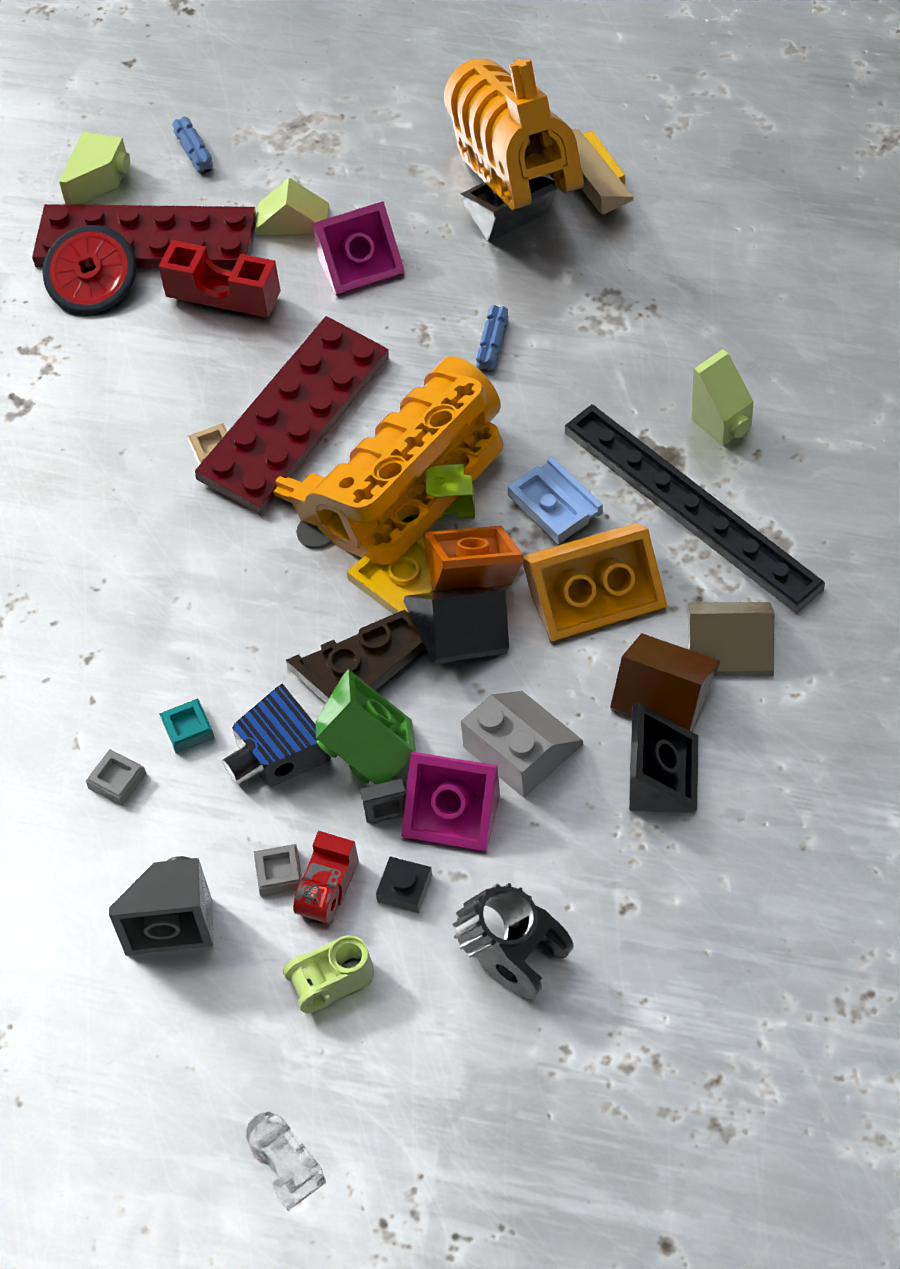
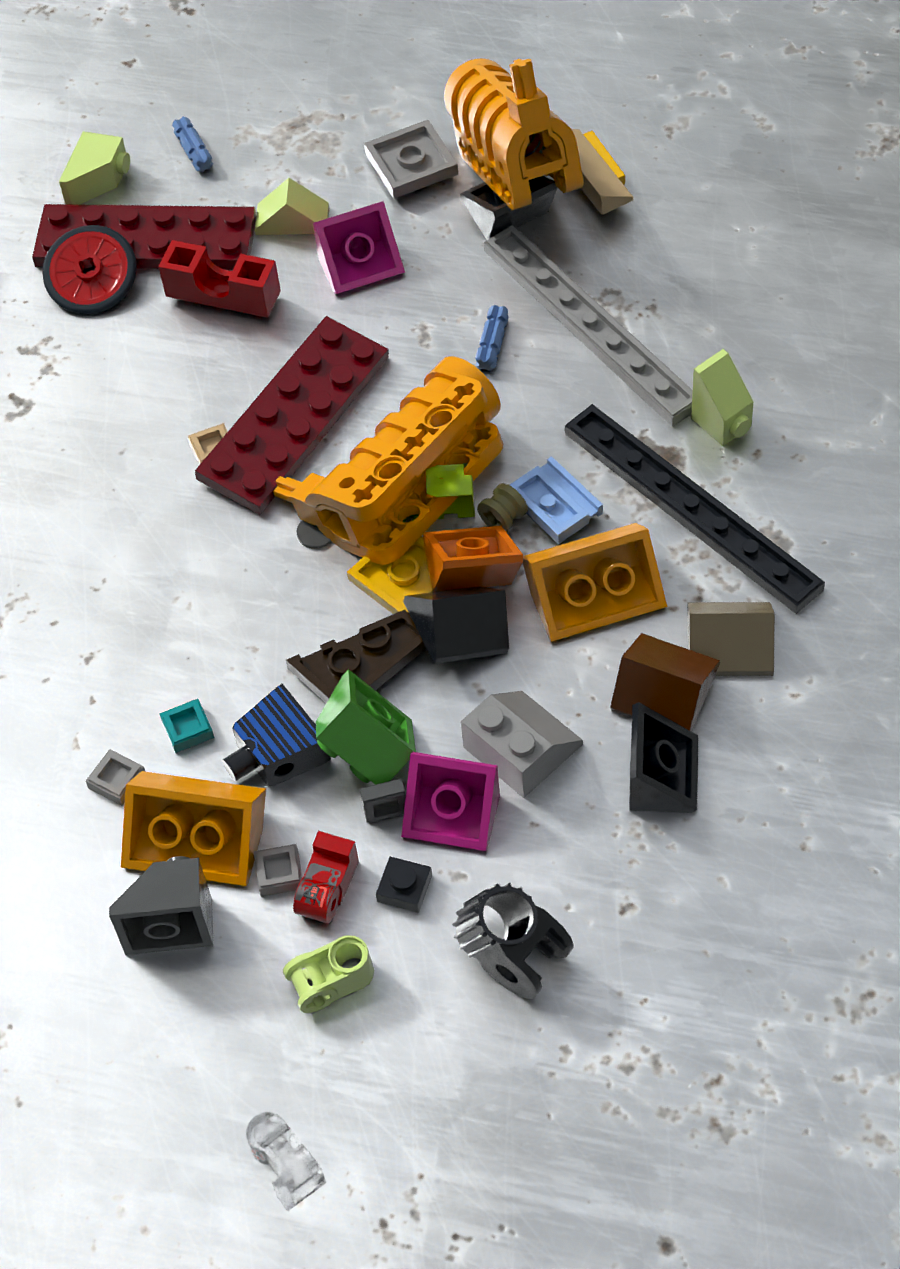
(194, 820): none -> light orange slope
(411, 158): none -> light grey plate
(502, 507): none -> olive wheel
(592, 324): none -> light grey tile

